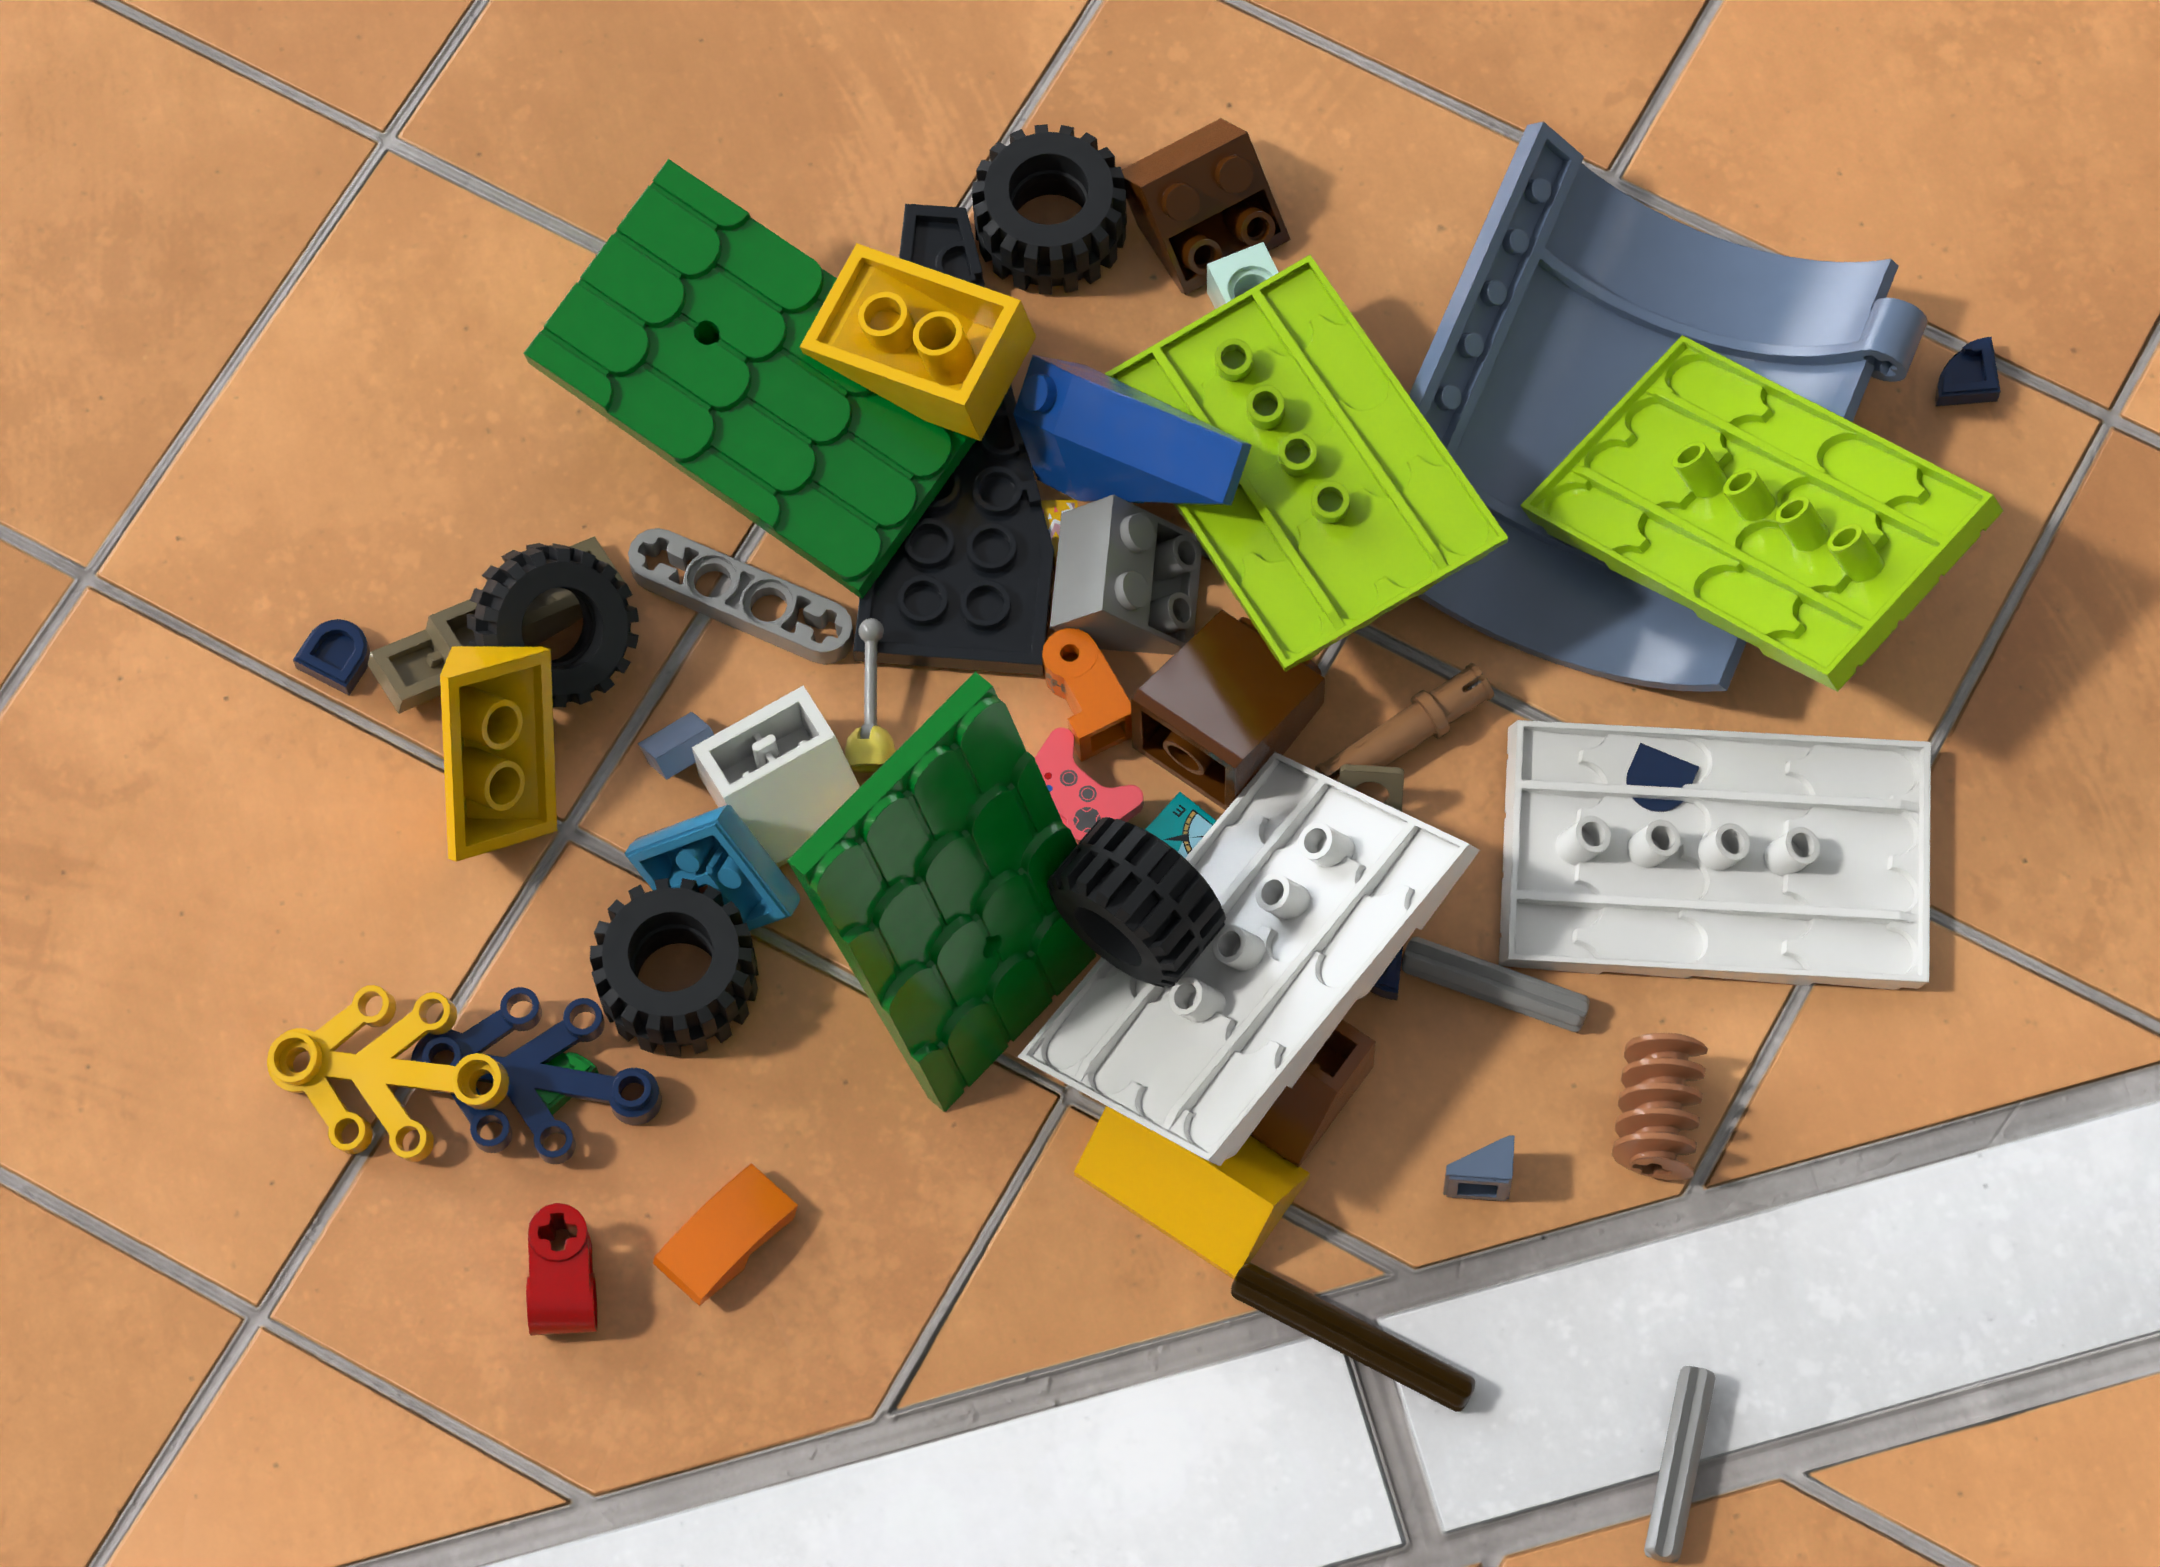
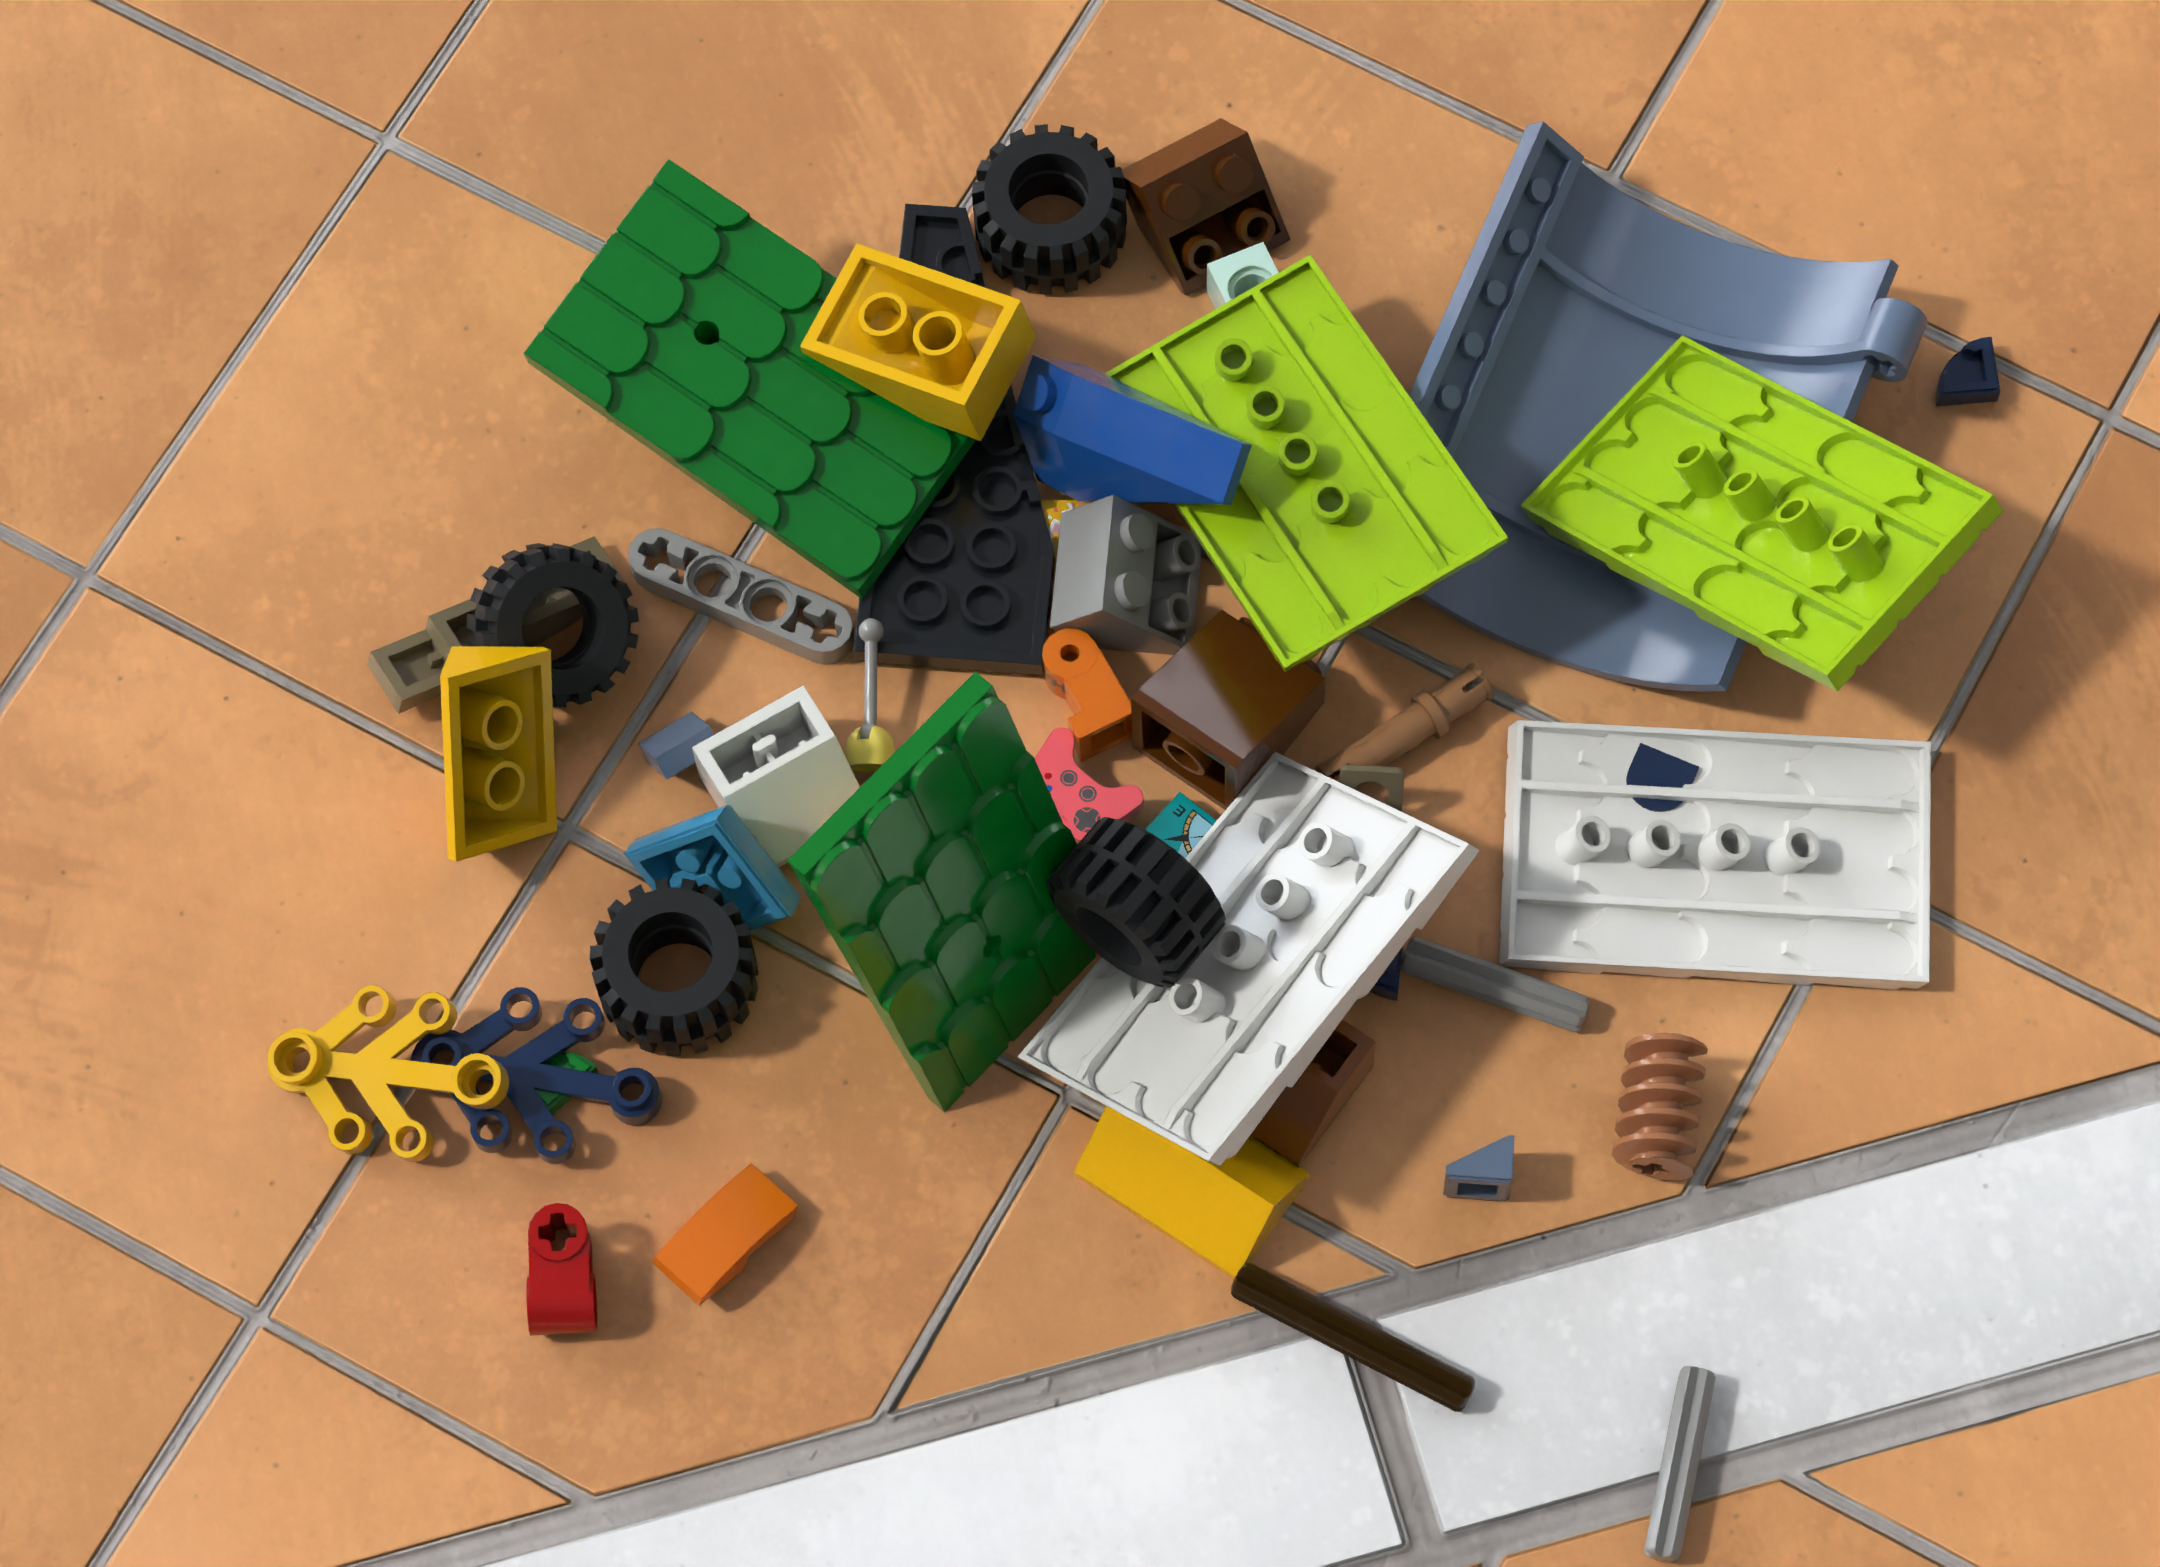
(335, 654): dark blue tile -> none

